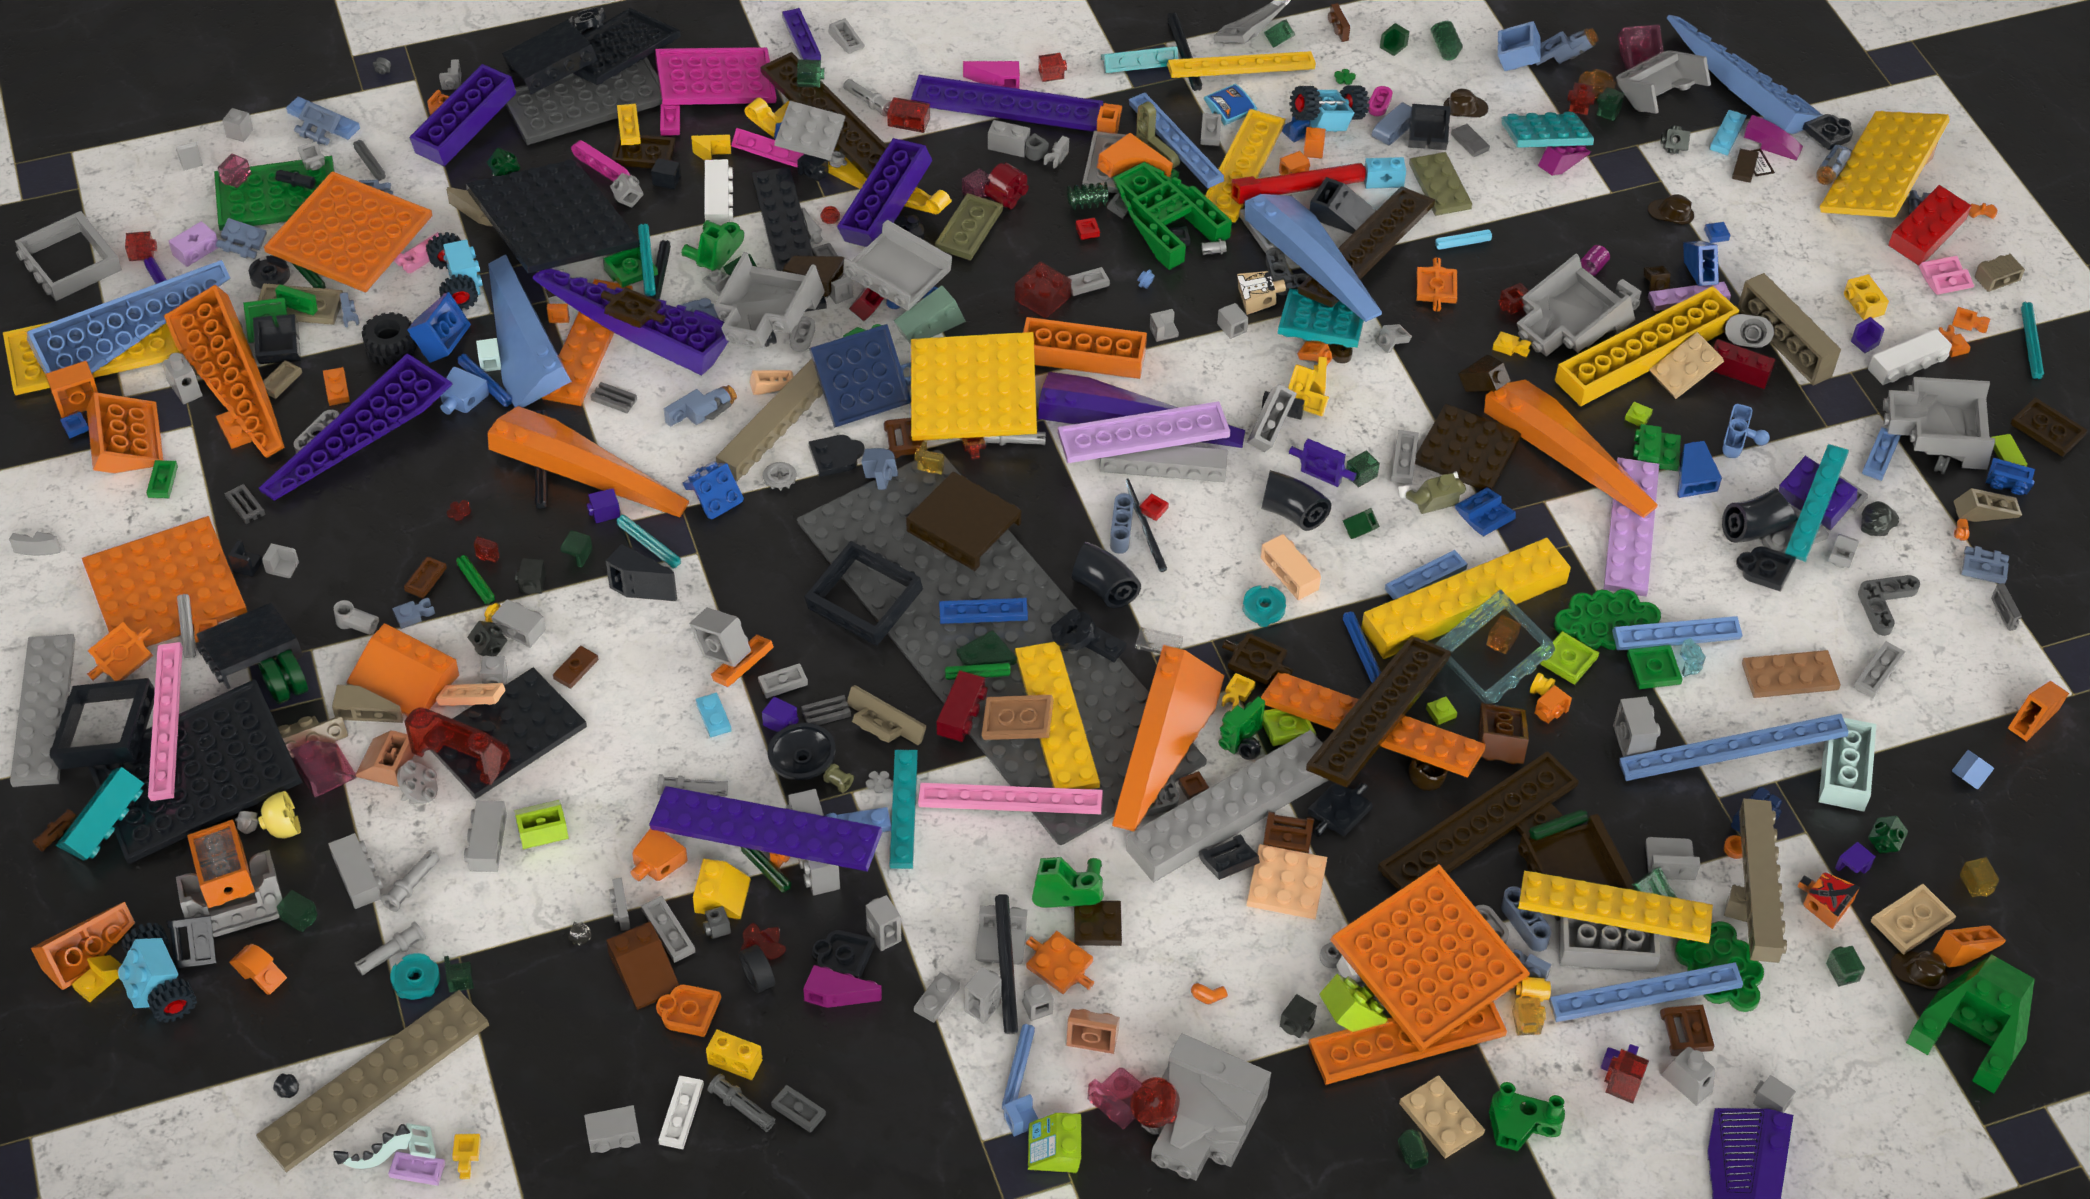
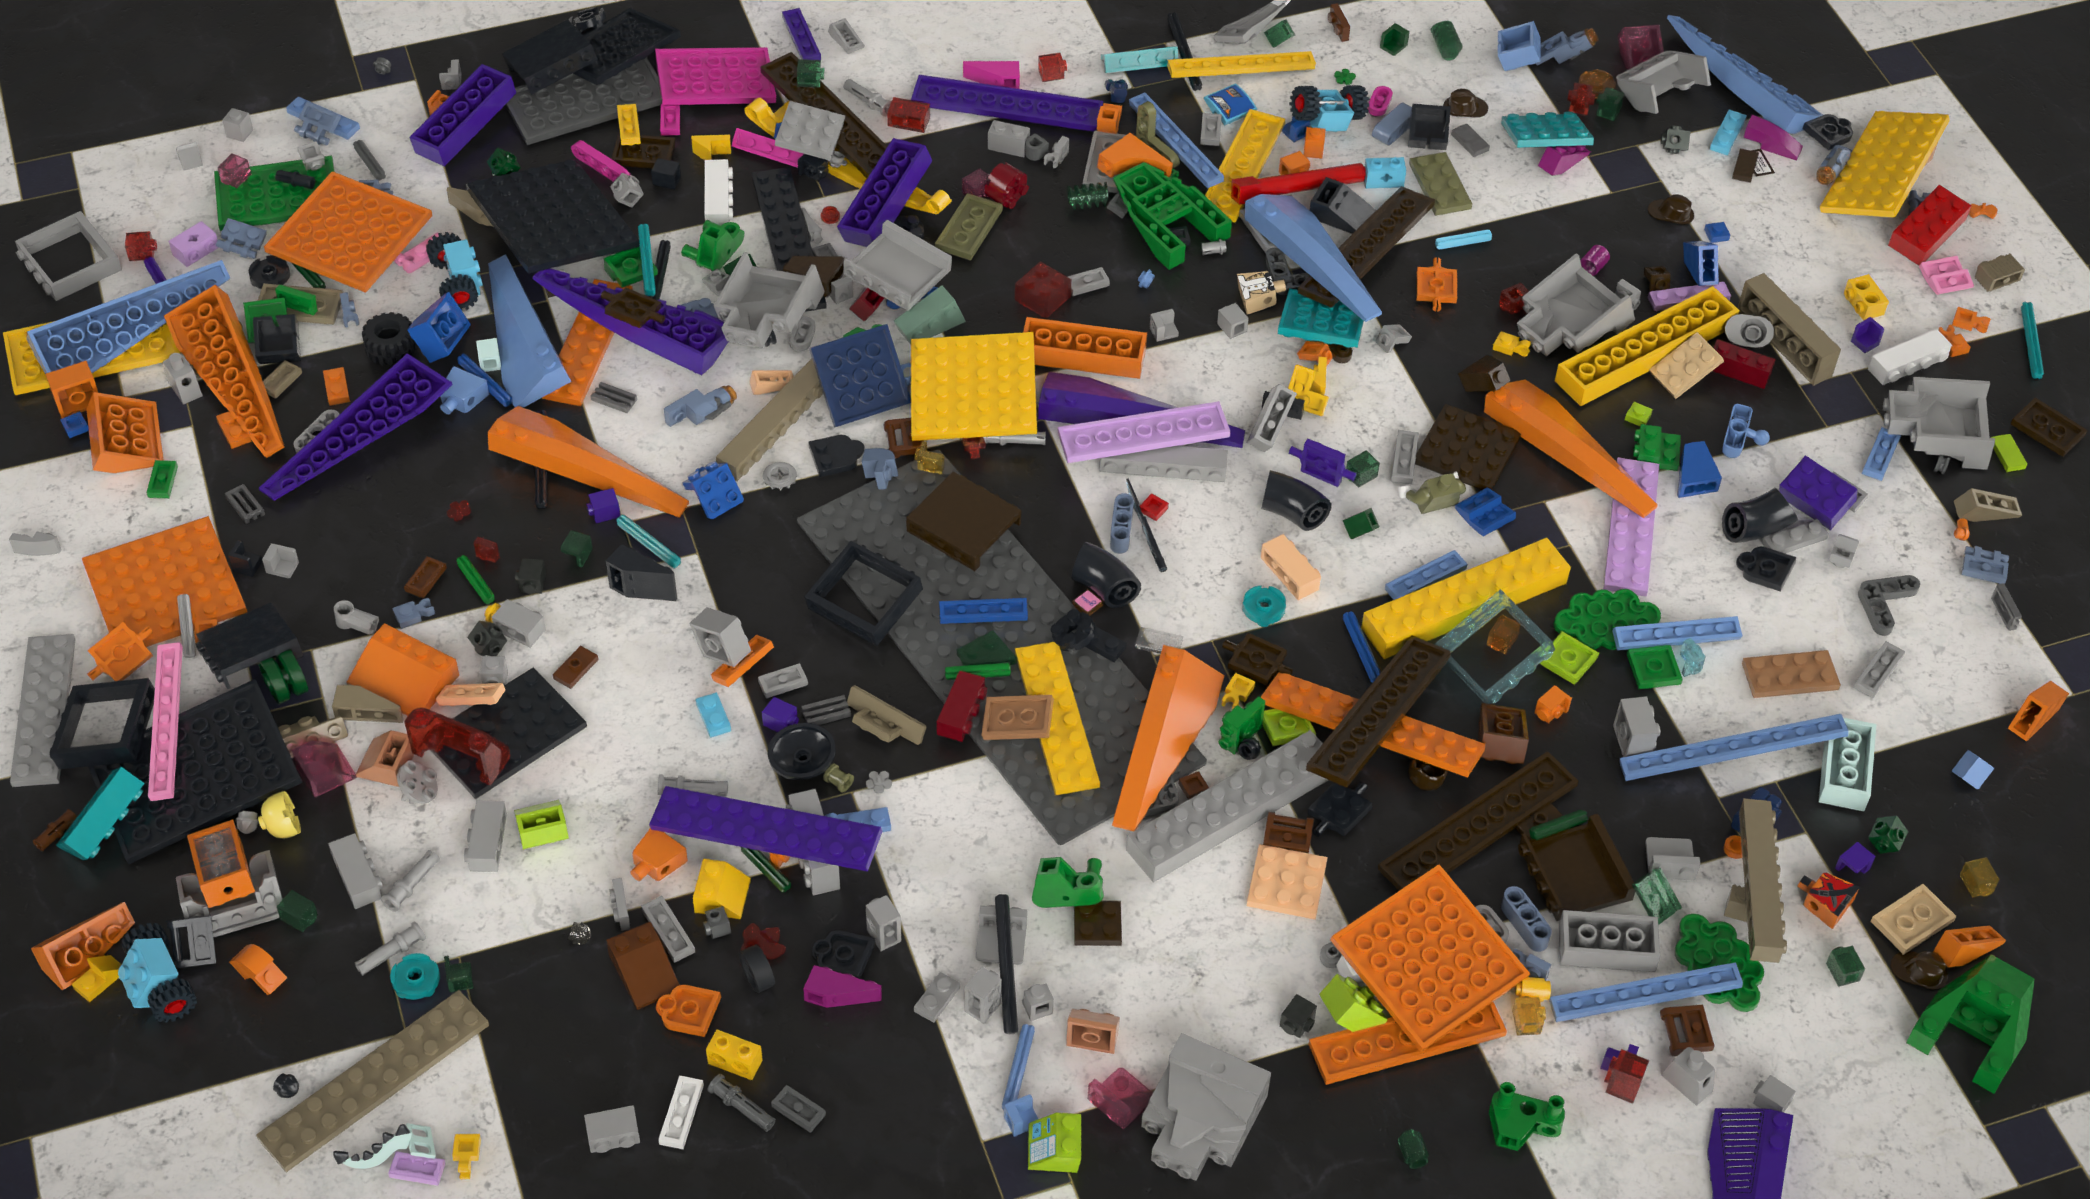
(558, 313): orange tile -> none
(903, 809): teal plate -> none
(1010, 798): bright pink plate -> none
(1060, 962): orange plate -> none
(1087, 228): red plate -> none
(1087, 602): none -> tile
(1118, 90): none -> dark blue plate
(1164, 1112): clear red plate -> none
(1207, 995): orange arm -> none
(1231, 862): black plate -> none
(1441, 710): lime plate -> none
(1441, 1116): tan plate -> none
(1541, 684): yellow wheel -> none
(1616, 906): yellow plate -> none
(1817, 502): teal plate -> none
(1878, 519): pearl dark grey hair -> none
(2010, 476): blue bracket -> none

